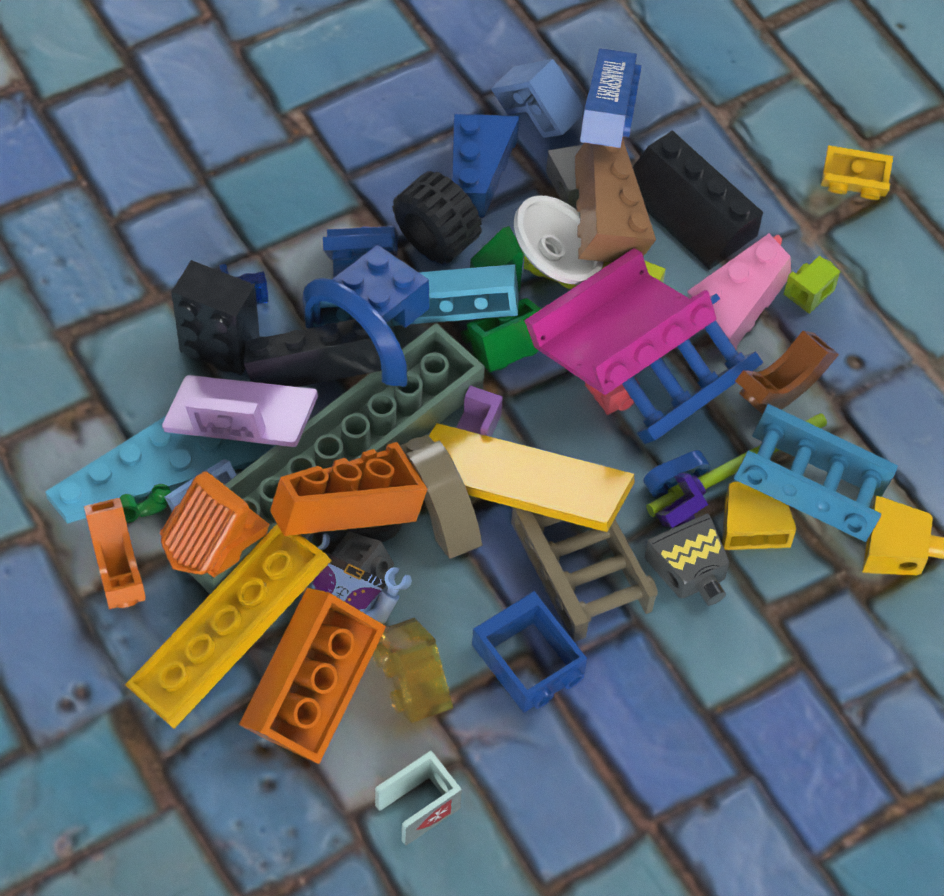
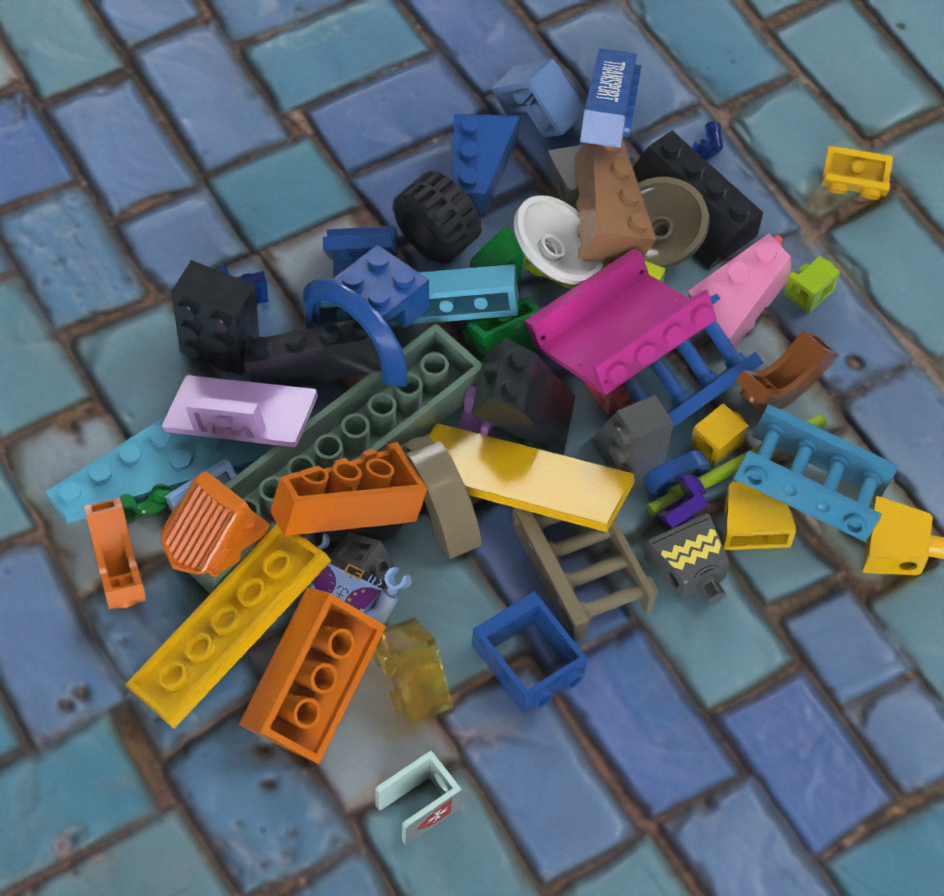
(524, 397): none -> black slope
(636, 439): none -> dark grey wedge
(678, 210): none -> dark tan dish
(713, 143): none -> clear blue arm
(719, 434): none -> yellow brick

